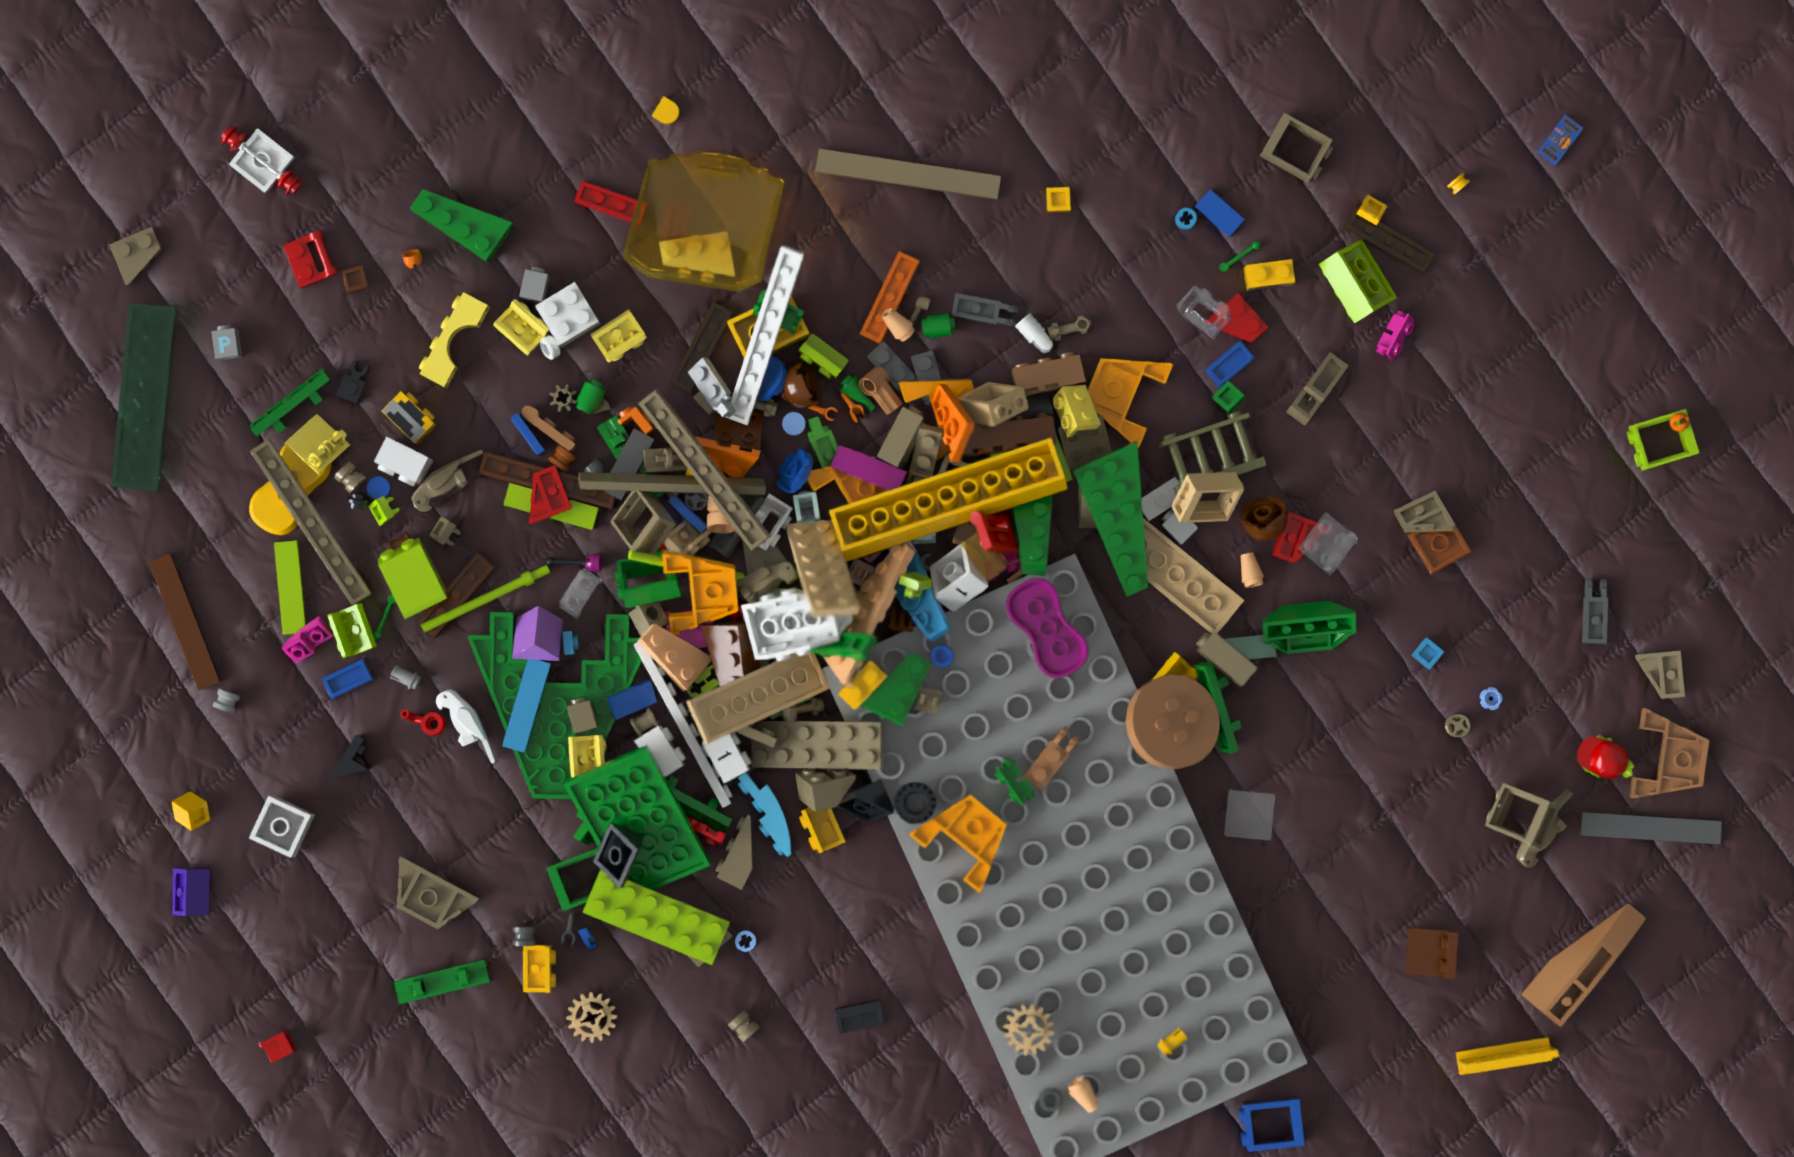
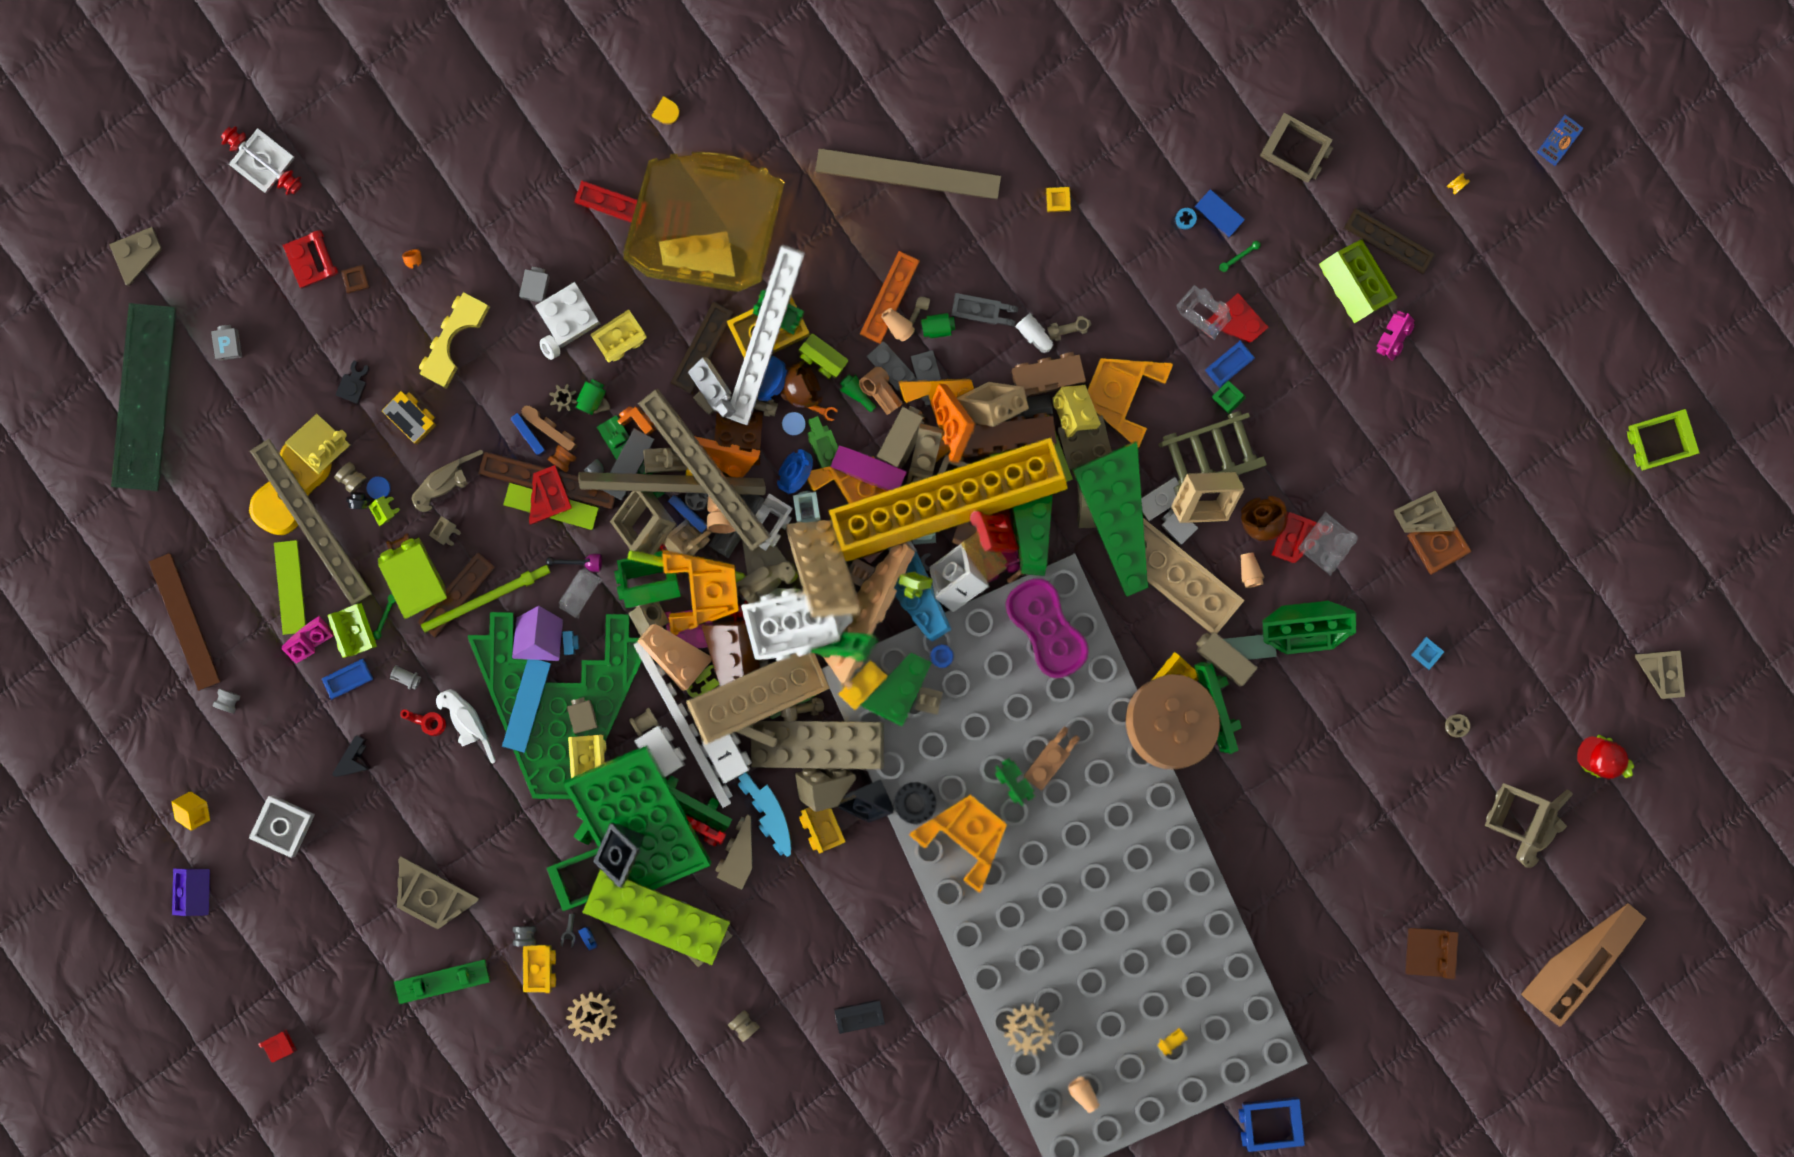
(305, 390): green hinge -> none
(404, 461): white brick -> none
(466, 225): green wedge -> none
(521, 327): light yellow bracket -> none
(632, 699): blue tile -> none
(739, 937): light blue bush -> none
(854, 409): orange hand -> none
(901, 627): reddish brown tile -> none
(1249, 815): clear plate -> none
(1269, 275): yellow brick -> none
(1317, 388): dark tan slope -> none
(1371, 209): yellow tile -> none
(1486, 703): light blue plate -> none
(1505, 1055): yellow fence -> none
(1595, 614): dark grey hinge -> none
(1650, 828): dark grey tile -> none
(1676, 417): orange hinge -> none
(1680, 759): medium nougat wing -> none

